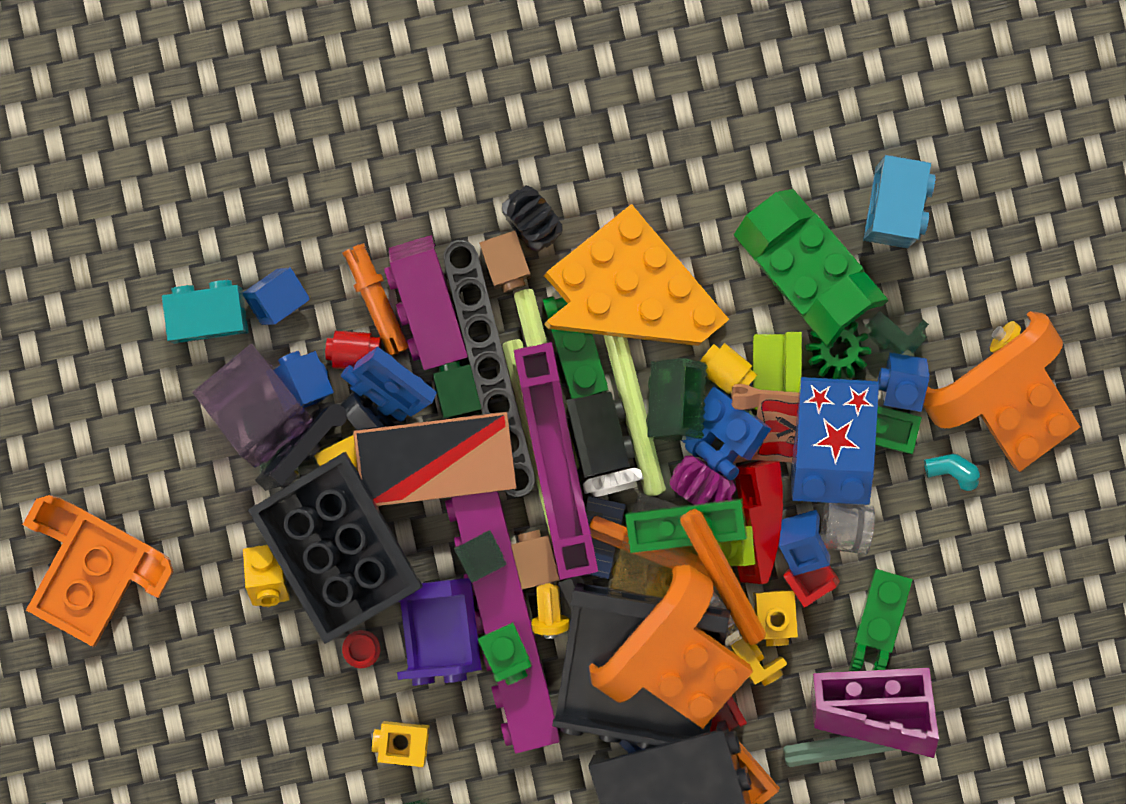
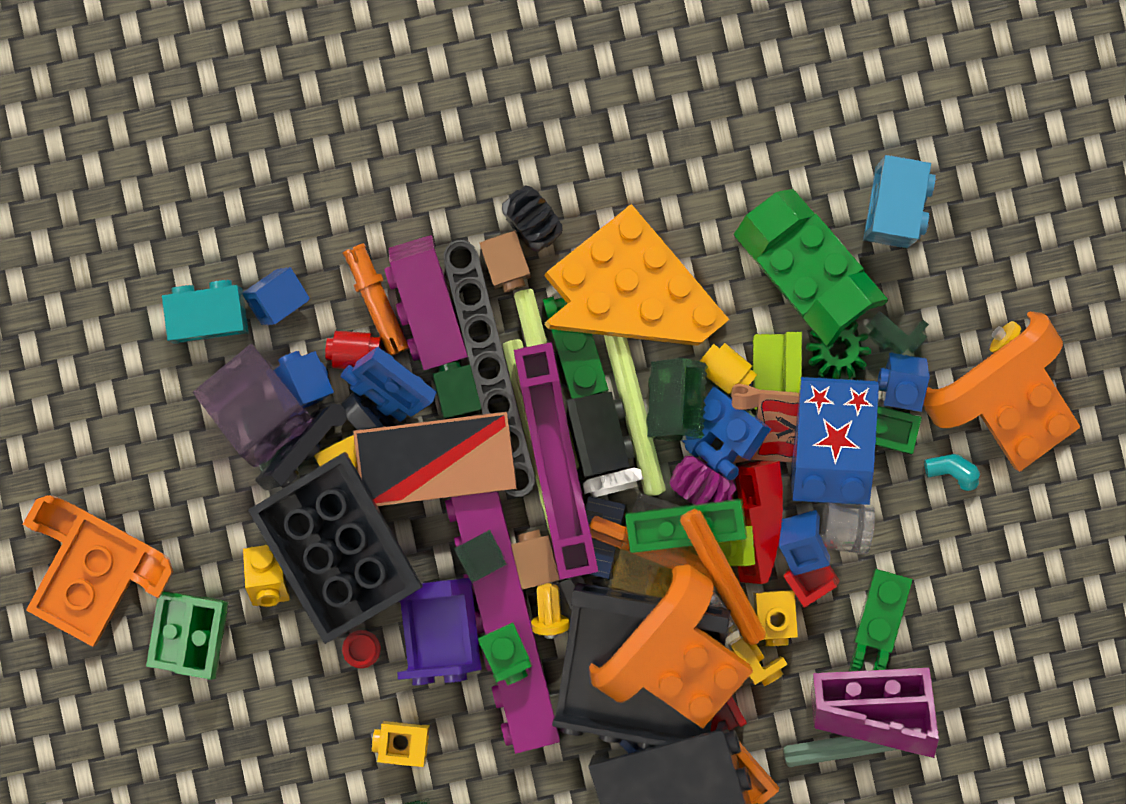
(187, 634): none -> brick

